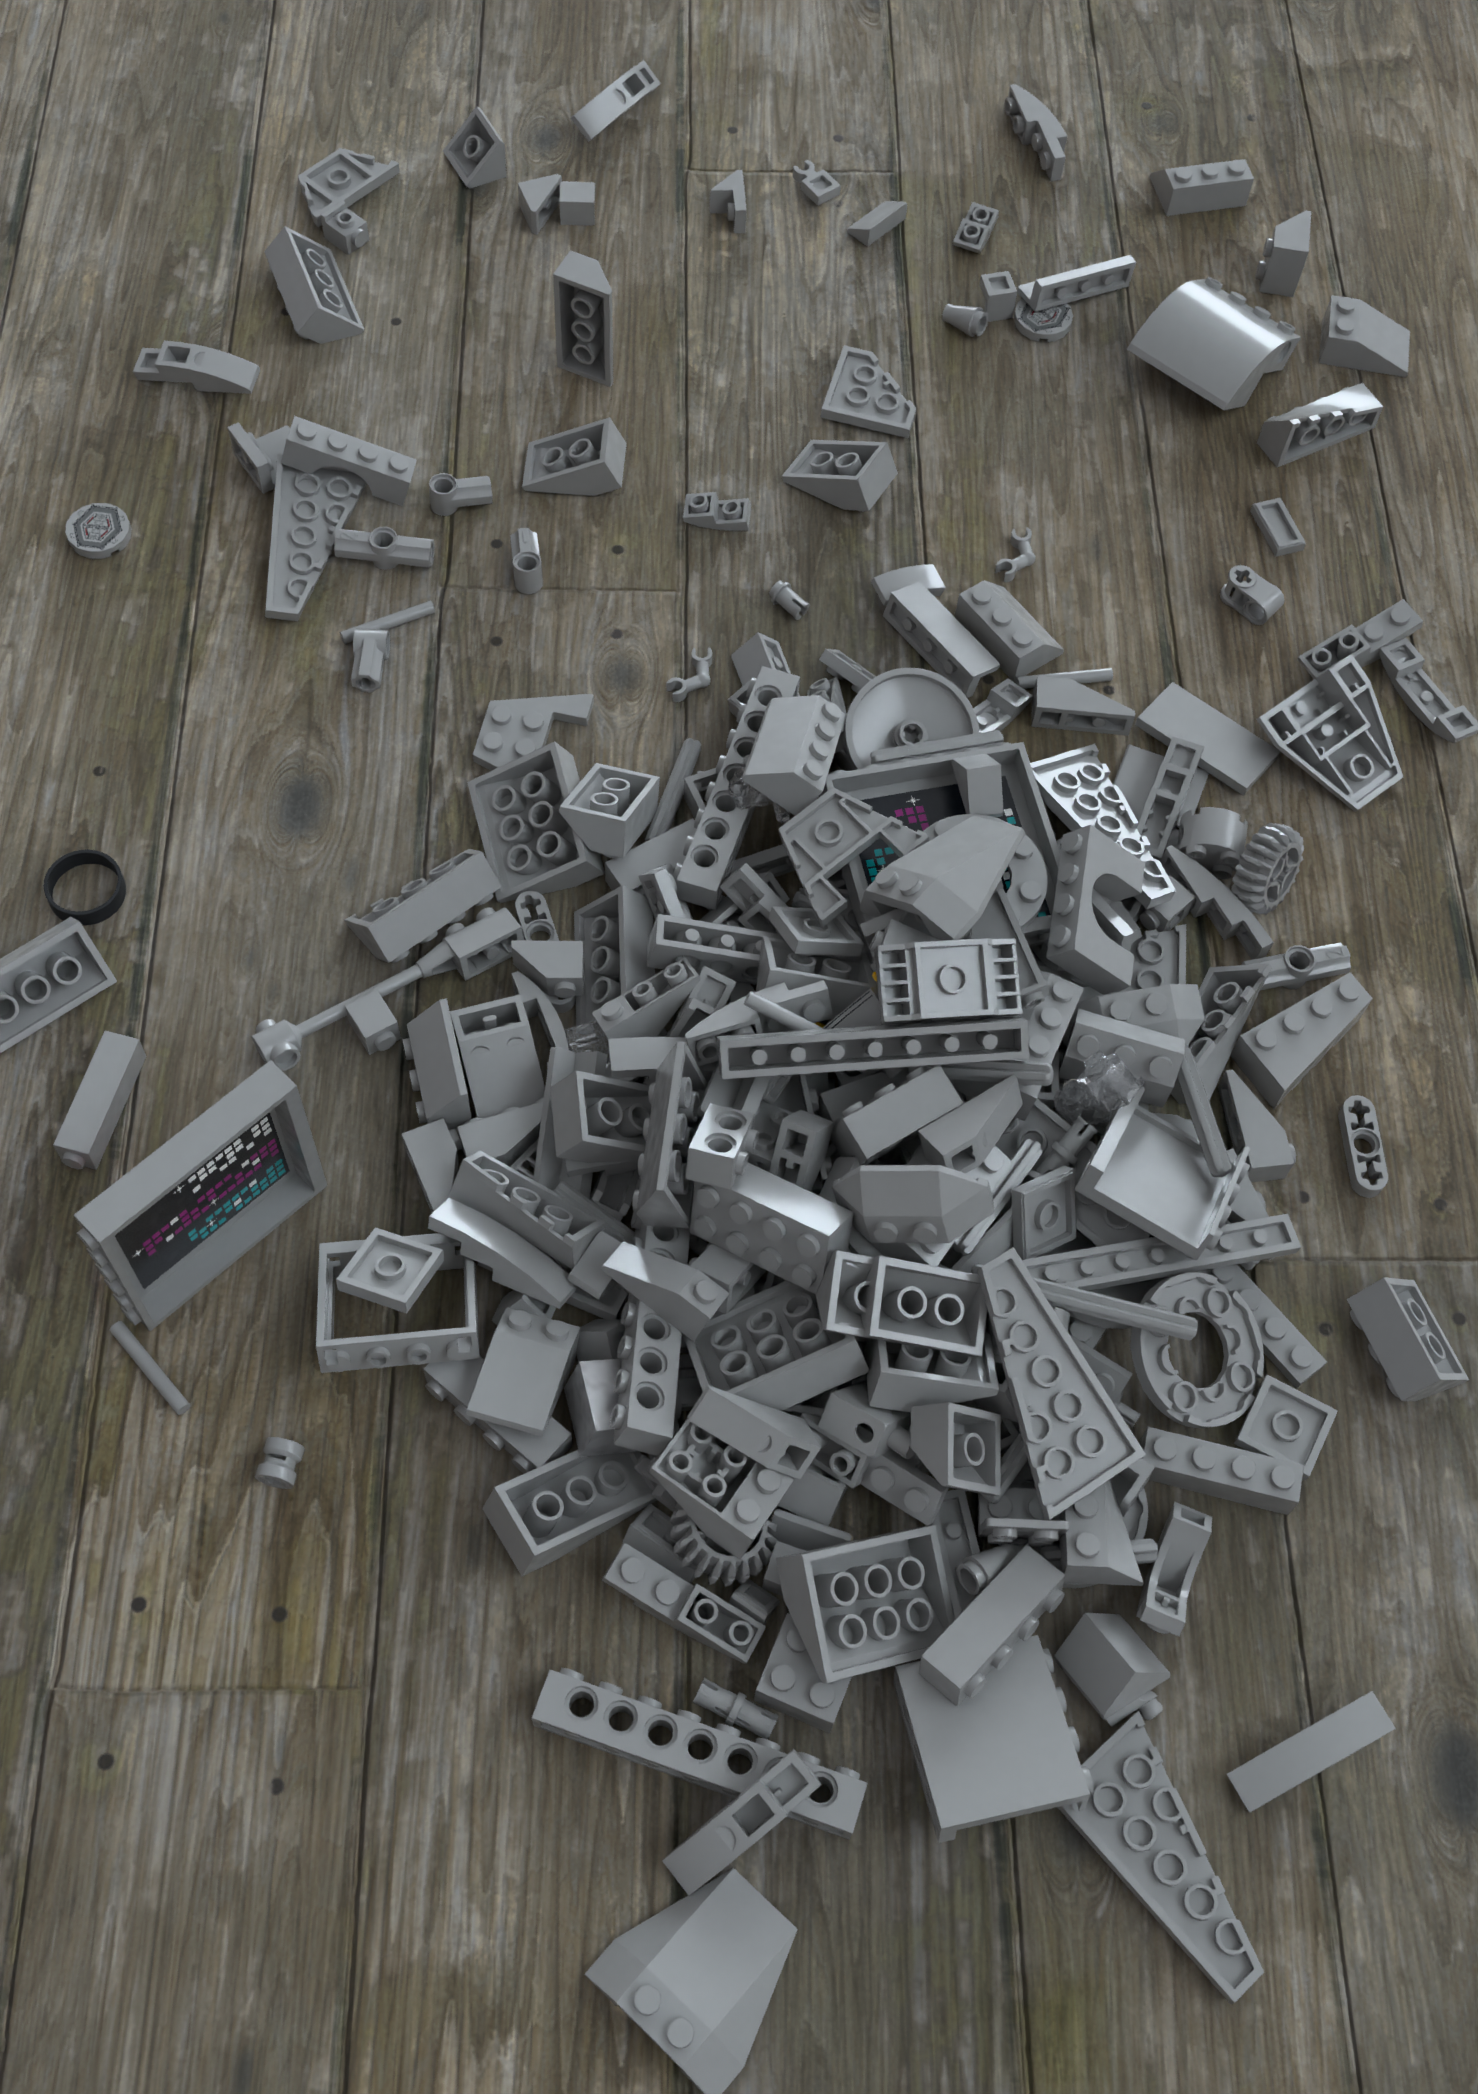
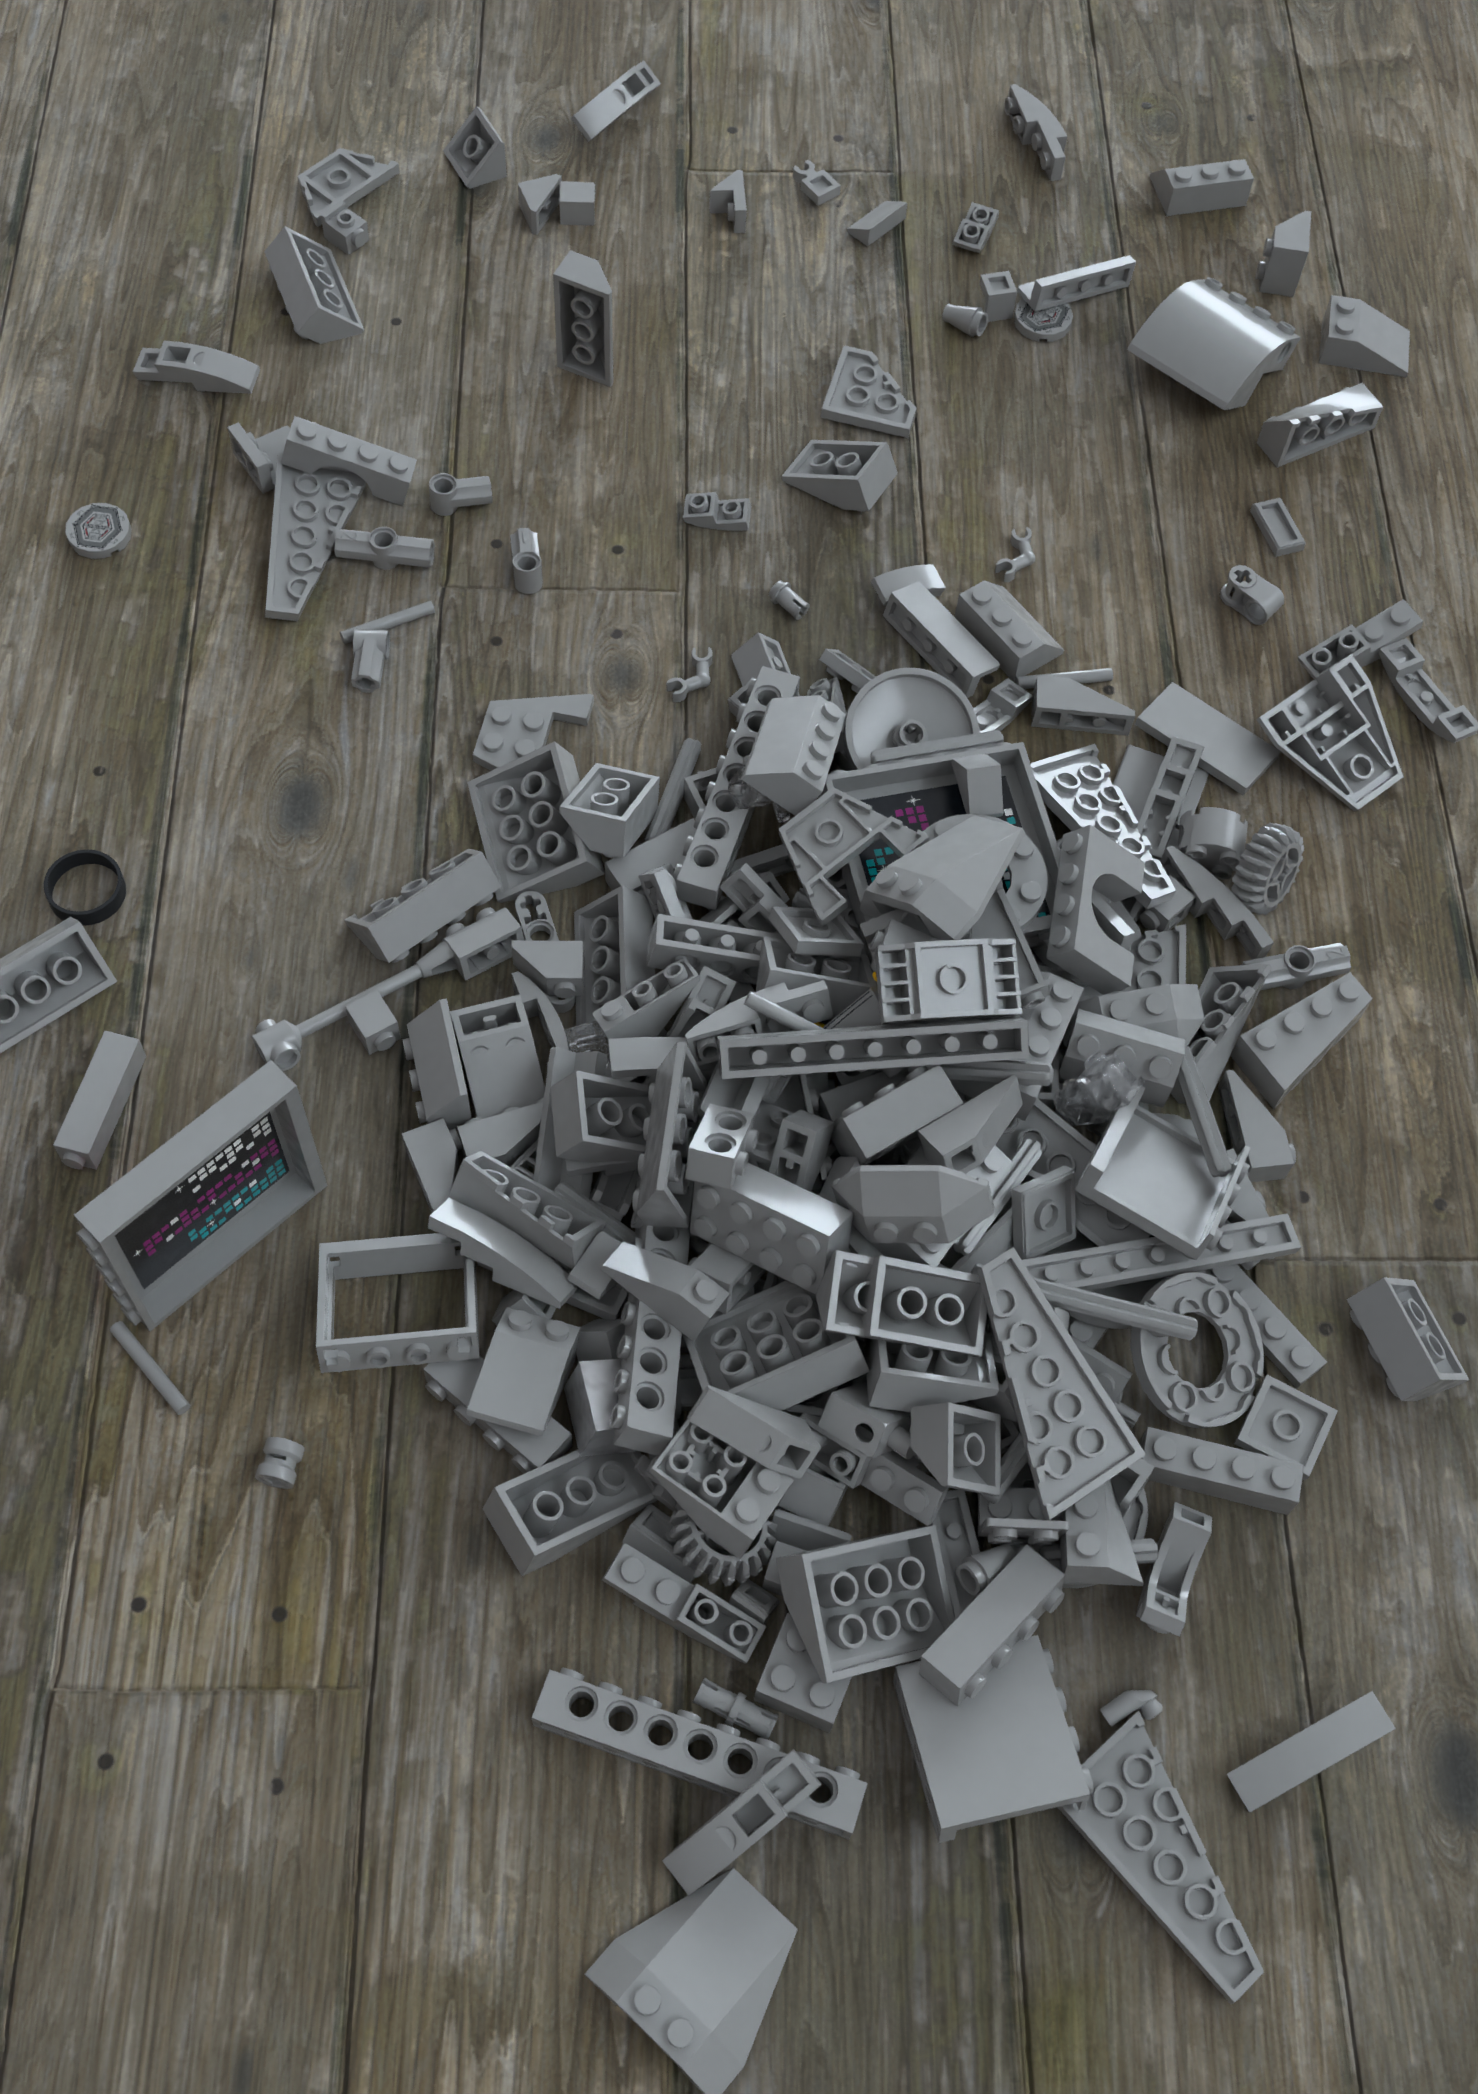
(390, 1270): light grey plate -> none
(577, 461): light grey slope -> none
(1068, 1147): light grey pin -> none
(1109, 1662): light grey slope -> none
(1356, 1160): light grey beam -> none

